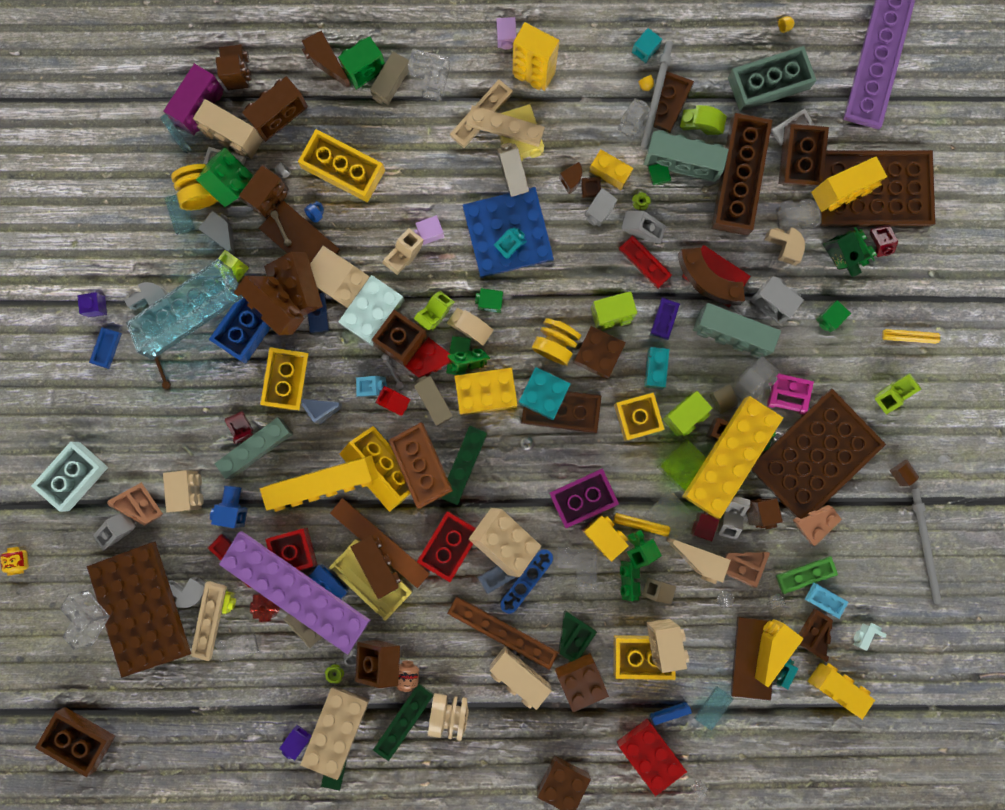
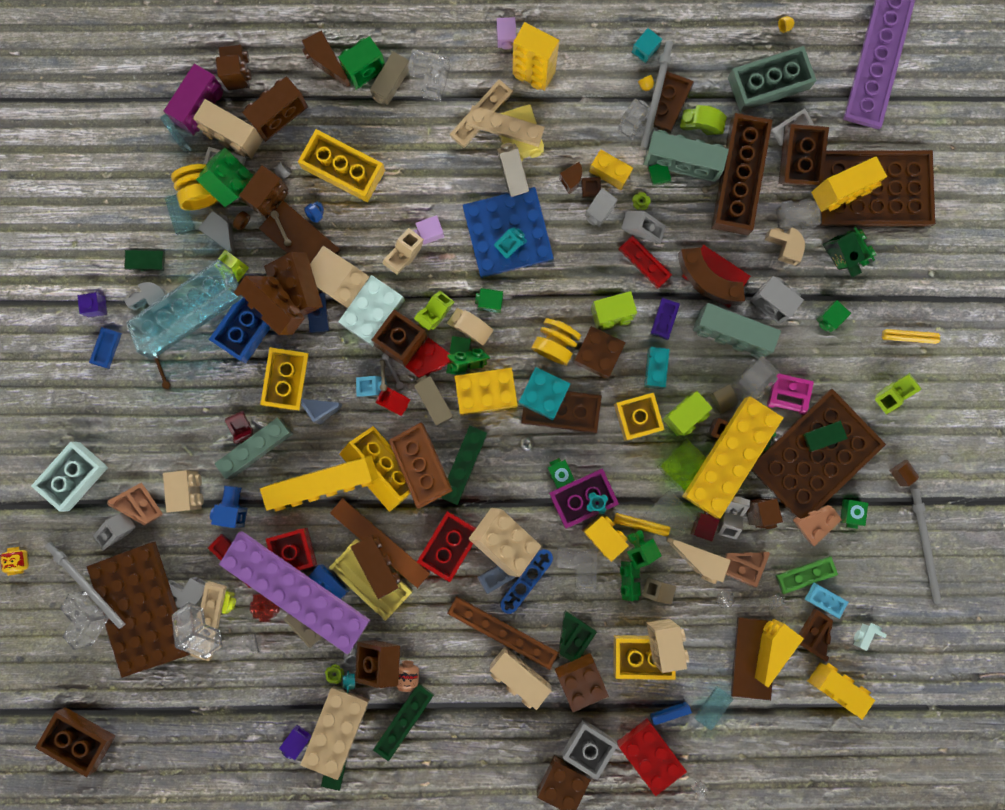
(61, 559): none -> light grey bar
(144, 260): none -> dark green tile
(193, 634): none -> clear brick
(241, 220): none -> reddish brown tile
(349, 681): none -> teal plate
(383, 387): none -> dark tan hinge
(447, 717): tan wheel -> none
(560, 473): none -> green brick
(589, 749): none -> light grey brick
(602, 503): none -> teal plate
(787, 674): teal bracket -> none
(825, 436): none -> dark green tile
(854, 513): none -> green brick
(884, 240): dark red bracket -> none

